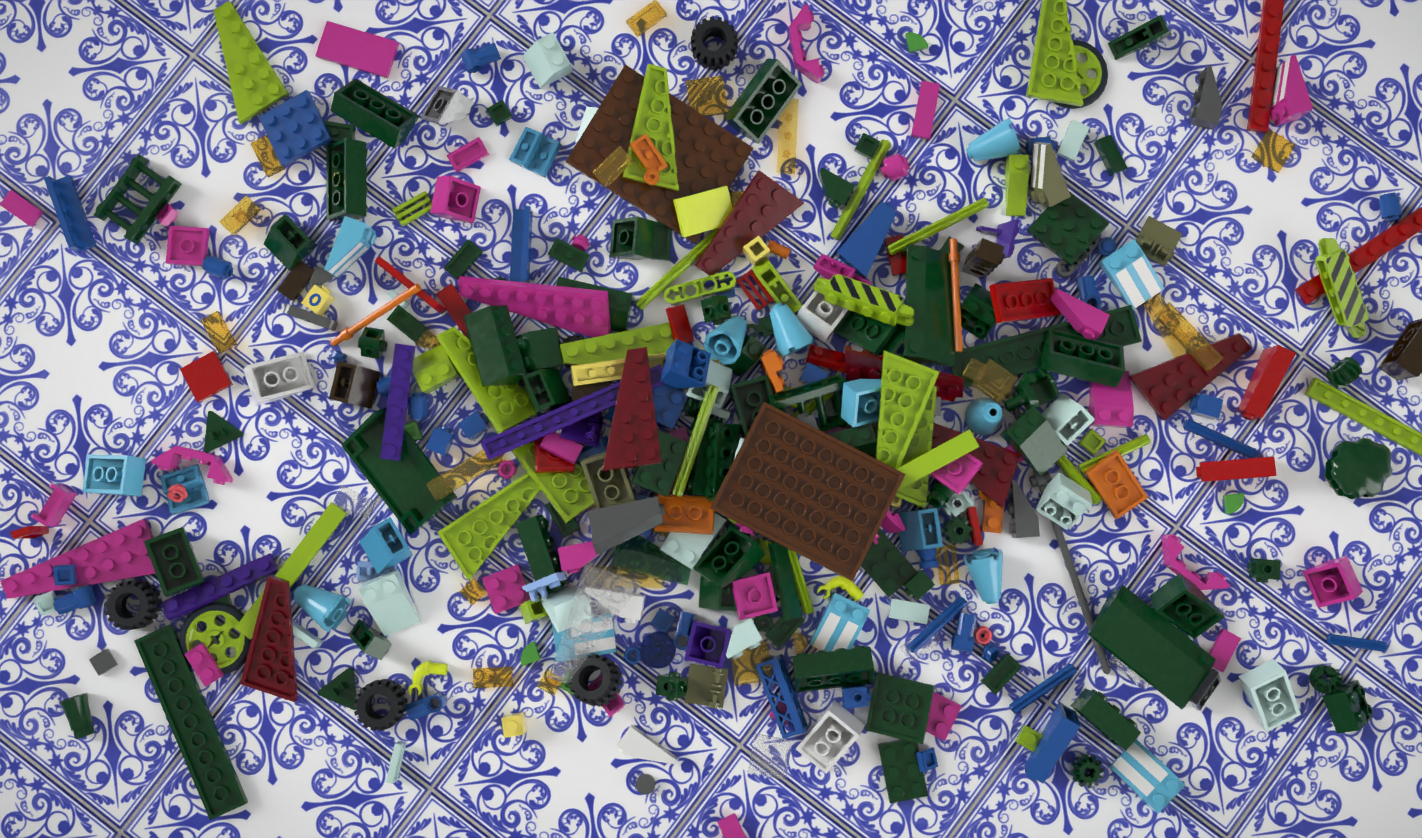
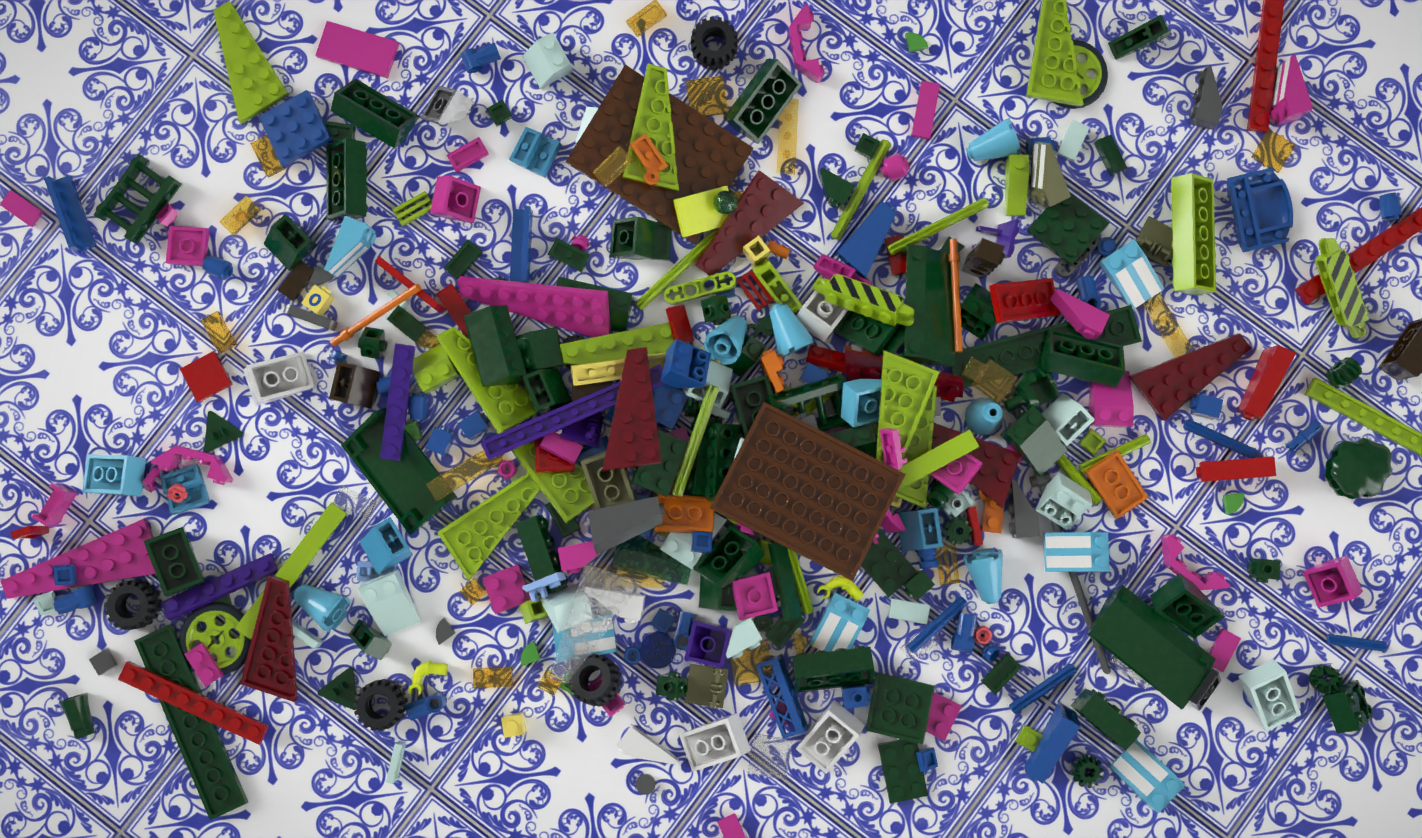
(148, 482): none -> dark pink tile
(193, 702): none -> red plate
(444, 631): none -> dark grey tile
(701, 542): none -> blue tile
(715, 742): none -> white slope
(725, 202): none -> clear green piece
(892, 448): none -> dark pink plate
(1076, 552): none -> slope
(1188, 336): clear yellow tile -> none
(1193, 234): none -> lime brick
(1260, 209): none -> blue slope
(1304, 436): none -> blue pin

